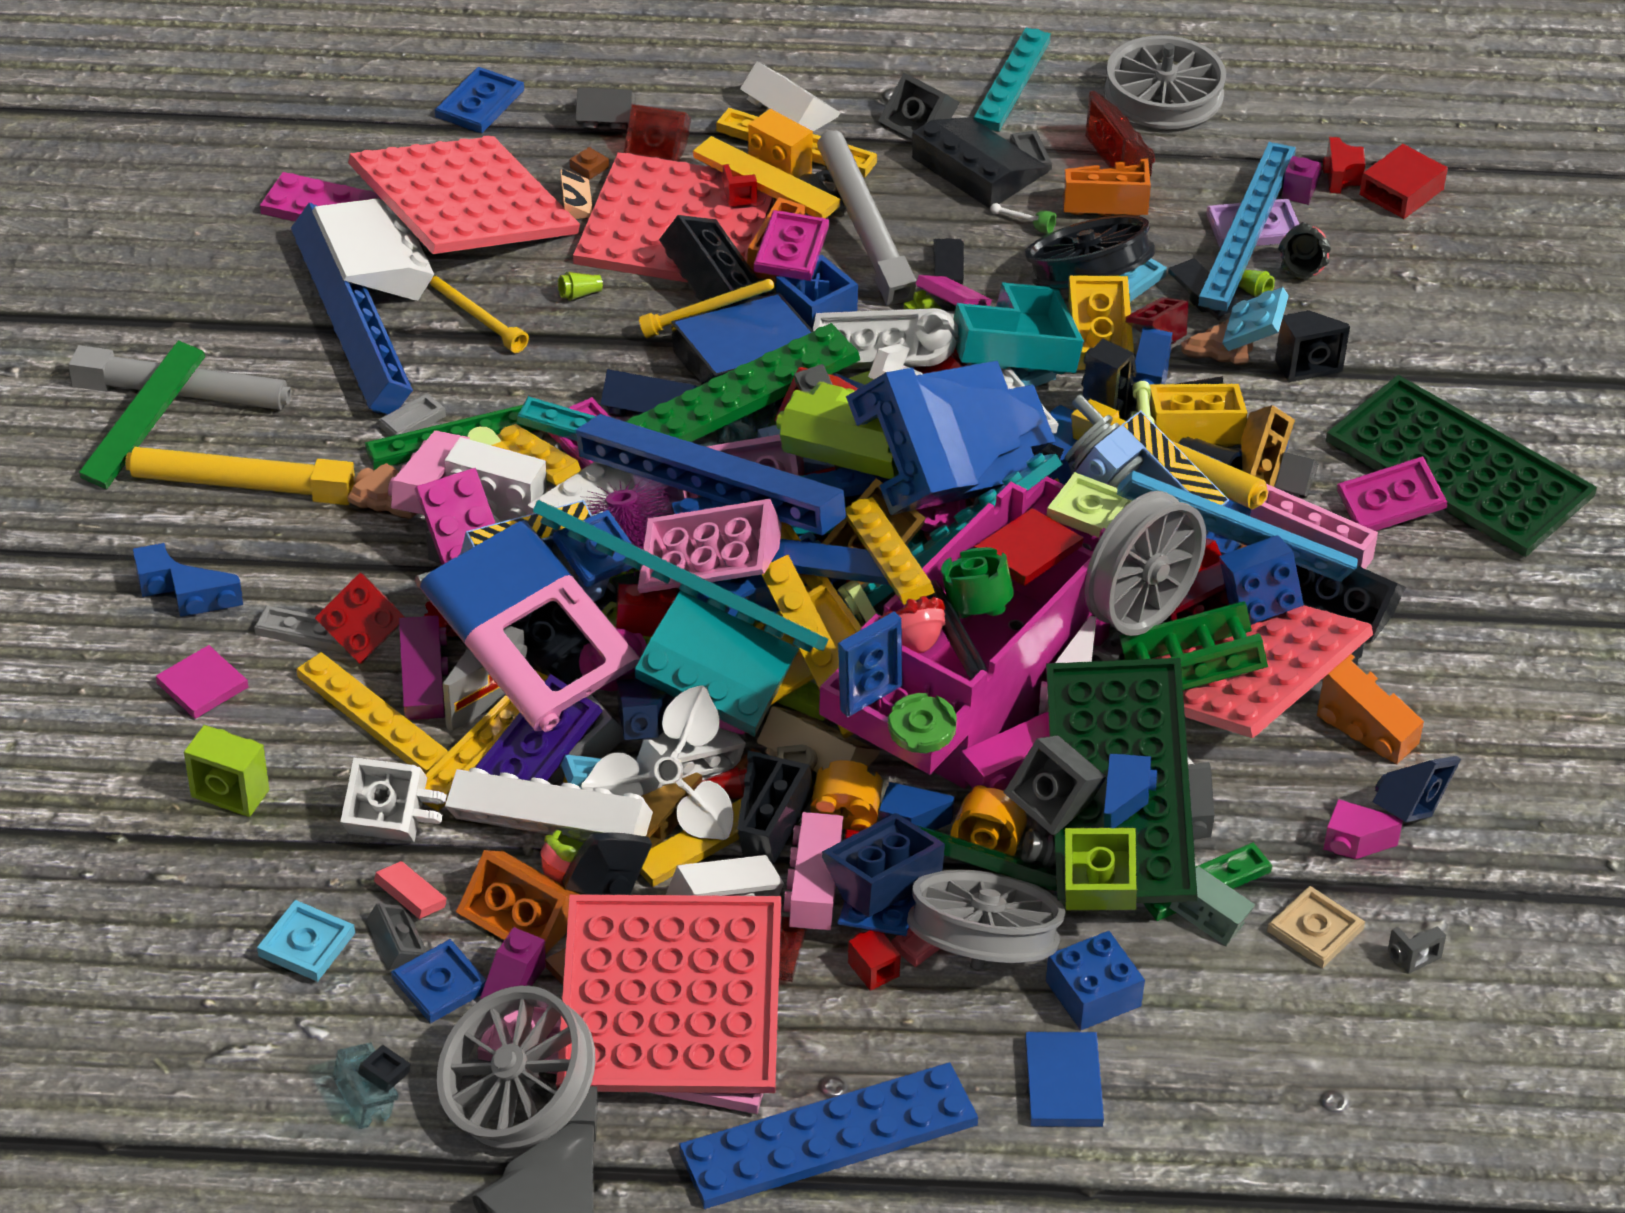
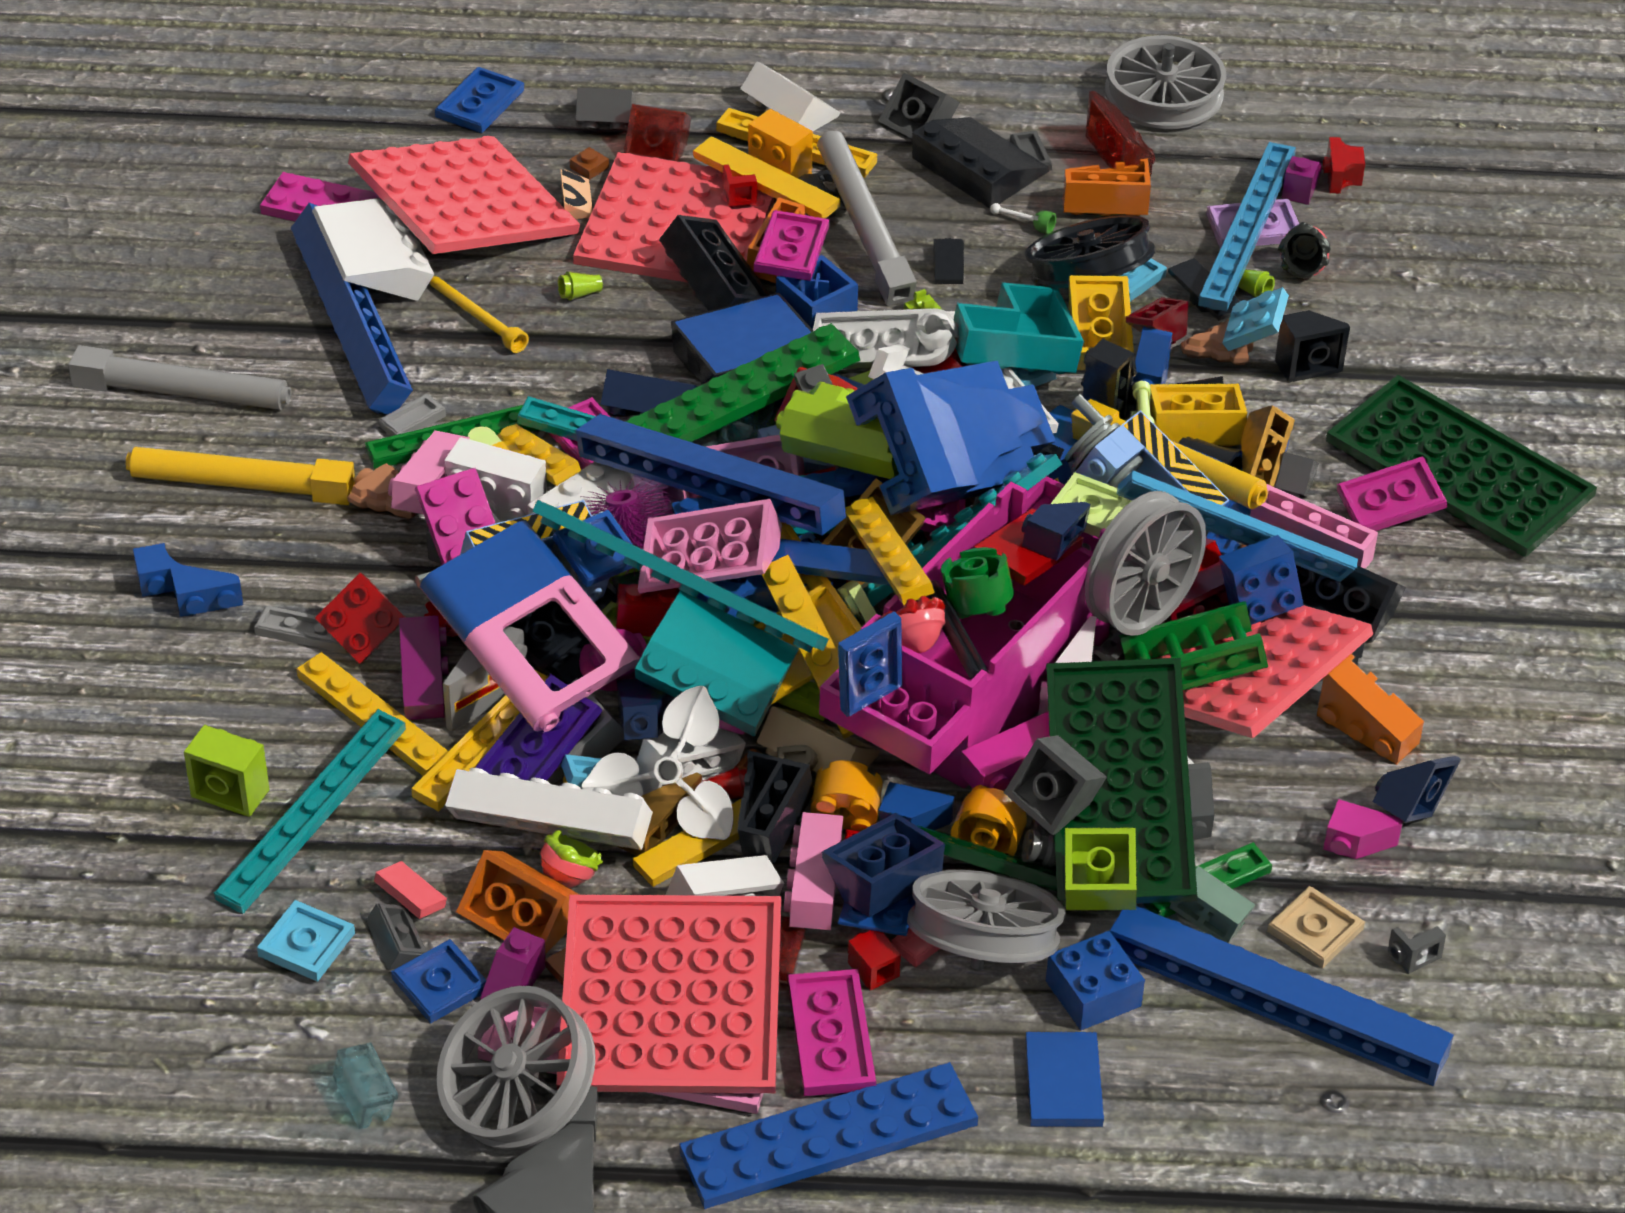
(142, 414): green tile -> none
(201, 681): dark pink tile -> none
(309, 811): none -> teal tile
(384, 1068): black tile -> none
(402, 811): white hinge -> none
(607, 864): black plate -> none
(652, 324): yellow piece -> none
(831, 1032): none -> dark pink plate
(922, 723): bright green tile -> none
(951, 291): dark pink tile -> none
(1012, 78): teal plate -> none
(1055, 528): none -> dark blue slope
(1127, 787): blue slope -> none
(1283, 994): none -> blue brick
(1403, 181): red brick -> none

